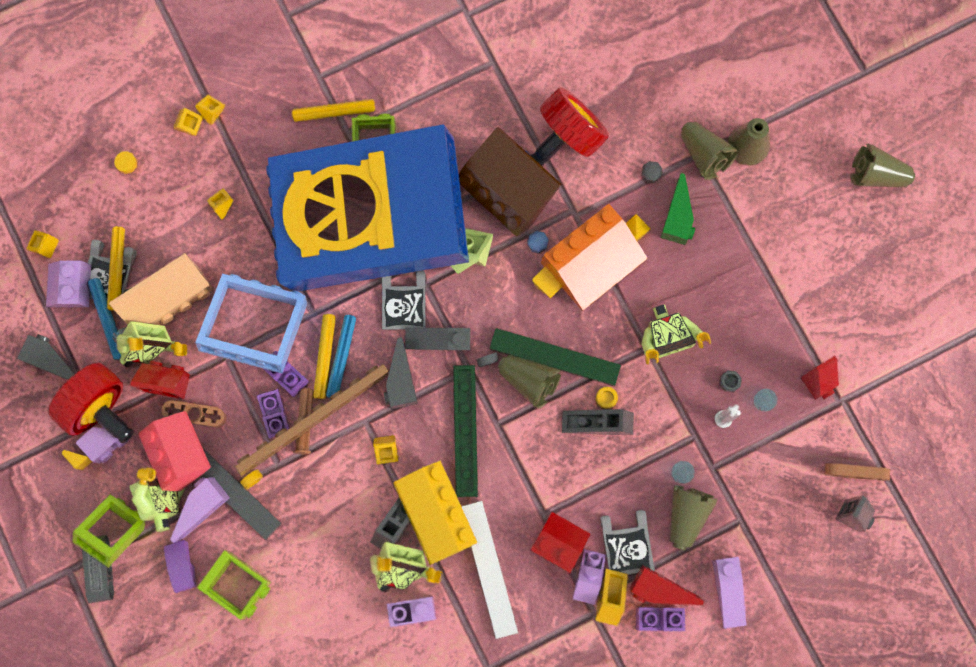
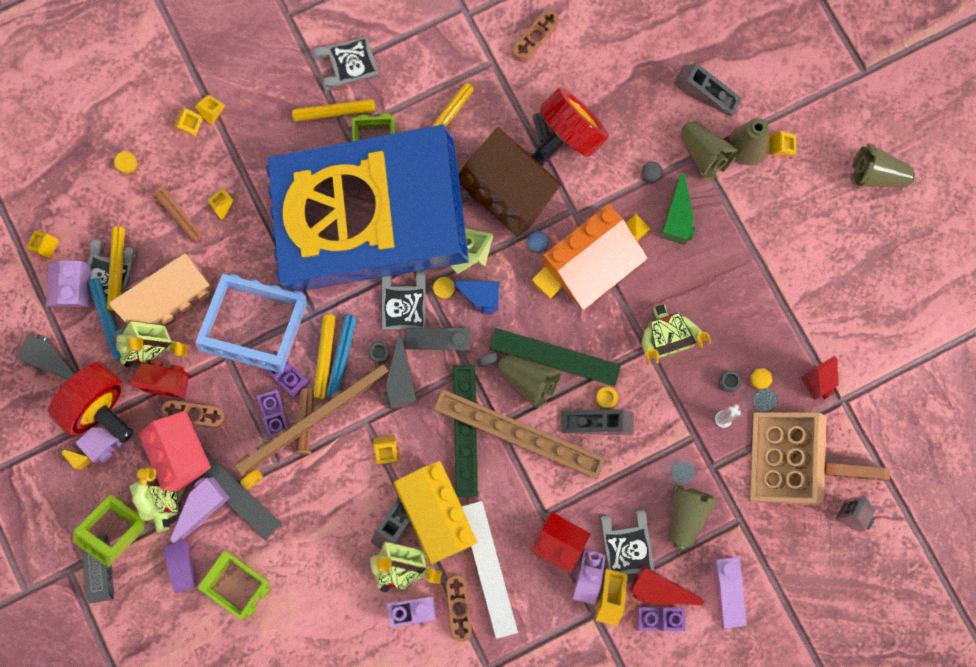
(176, 212): none -> nougat axle
(350, 62): none -> flag
(379, 352): none -> dark grey tile
(444, 288): none -> yellow tile
(454, 105): none -> yellow axle
(454, 626): none -> nougat beam
(480, 294): none -> blue slope
(519, 434): none -> medium nougat plate
(541, 127): none -> dark grey axle
(549, 28): none -> nougat beam
(706, 88): none -> dark grey slope
(760, 379): none -> yellow tile
(782, 144): none -> yellow slope
(788, 458): none -> light nougat slope

